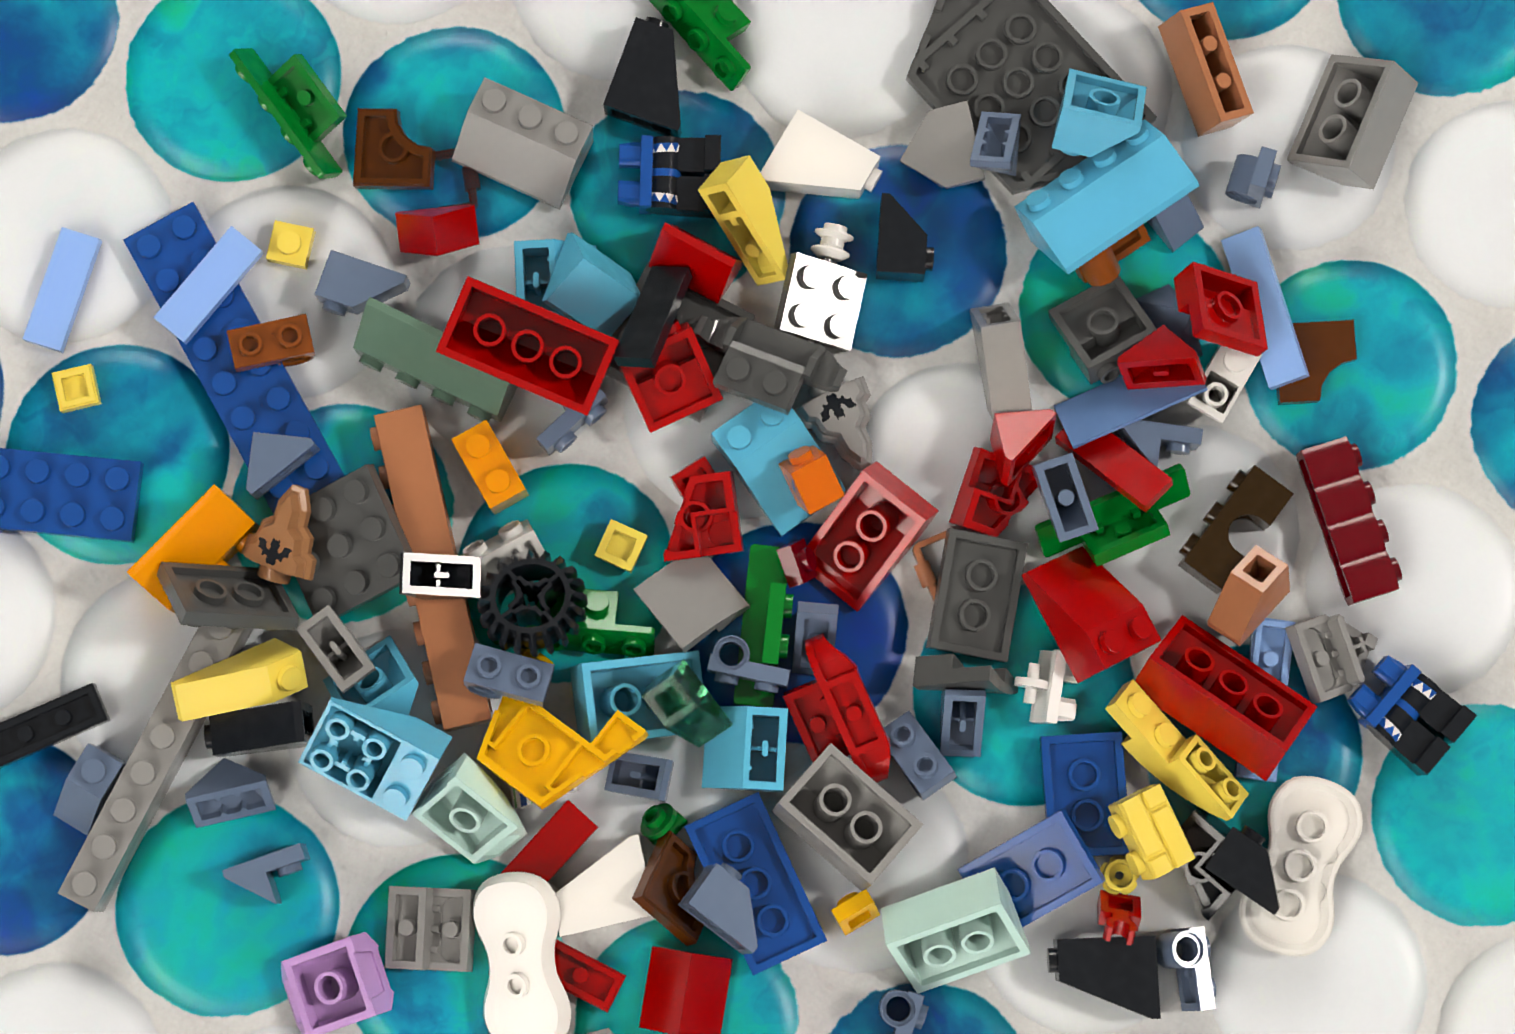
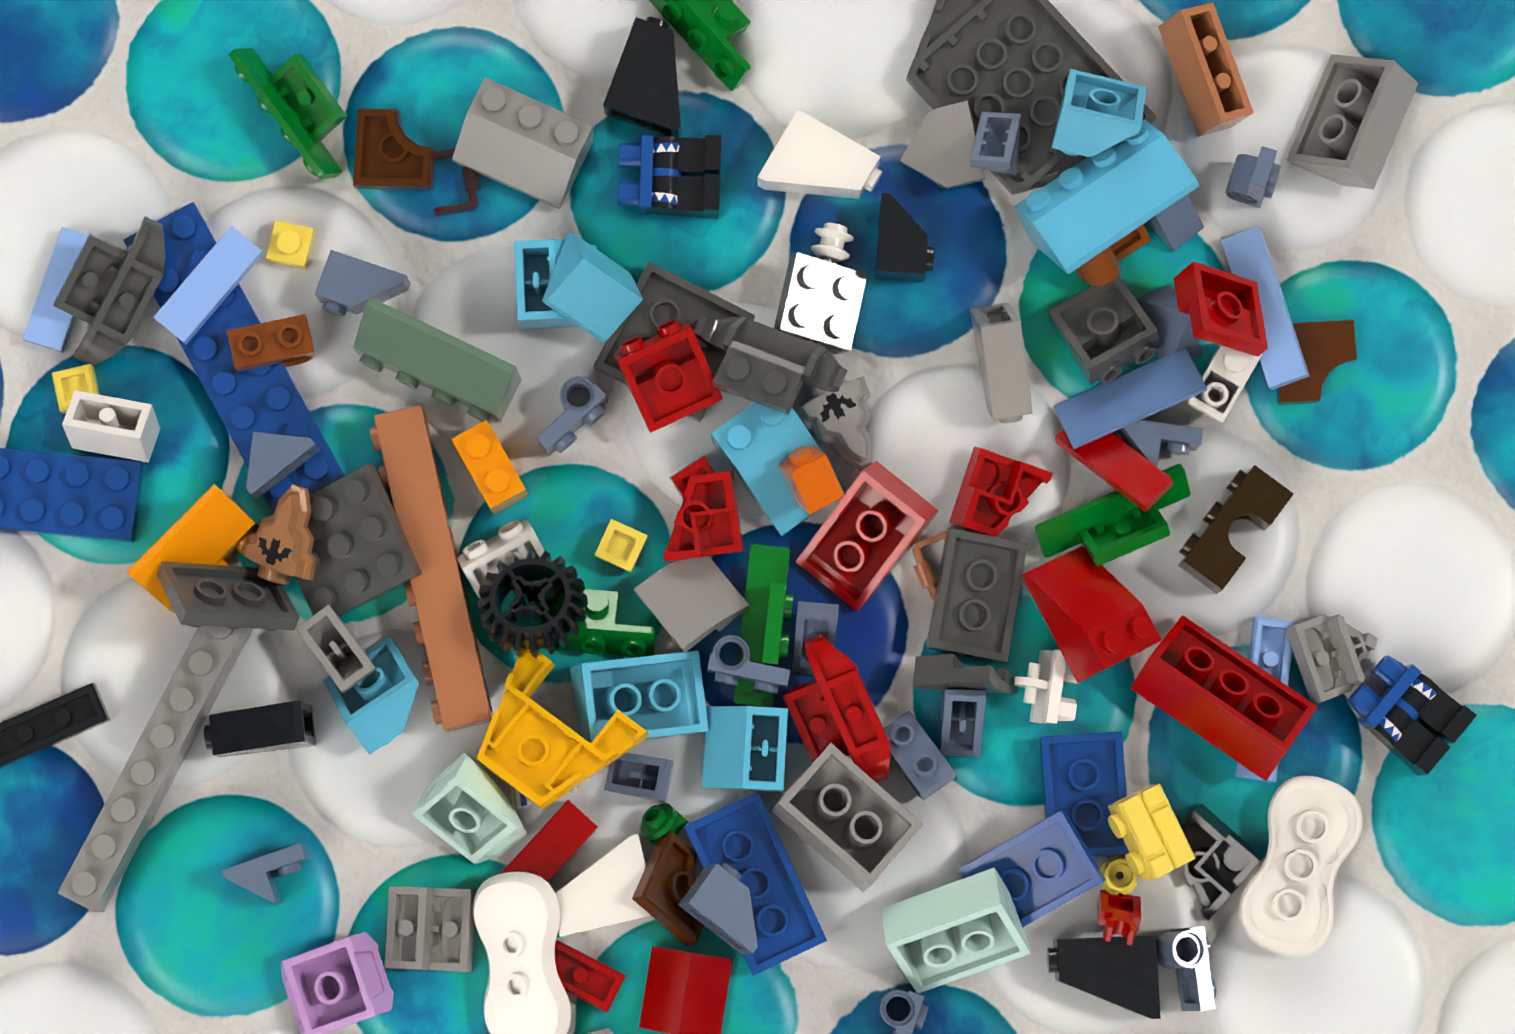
(88, 787): sand blue slope -> none
(111, 426): none -> white brick
(112, 289): none -> dark grey plate
(229, 794): sand blue slope -> none
(241, 681): light yellow slope -> none
(375, 753): medium azure slope -> none
(437, 229): red slope -> none
(439, 576): slope -> none
(507, 674): sand blue plate -> none
(527, 346): red slope -> none
(653, 316): black tile -> none
(685, 705): clear green slope -> none
(710, 266): red slope -> none
(747, 216): light yellow slope -> none
(797, 562): dark red plate -> none
(855, 911): yellow plate -> none
(1018, 439): slope -> none
(1065, 497): sand blue slope -> none
(1161, 362): red slope -> none
(1178, 762): light yellow slope -> none
(1246, 867): black slope -> none
(1250, 595): nougat slope -> none
(1347, 520): dark red brick -> none

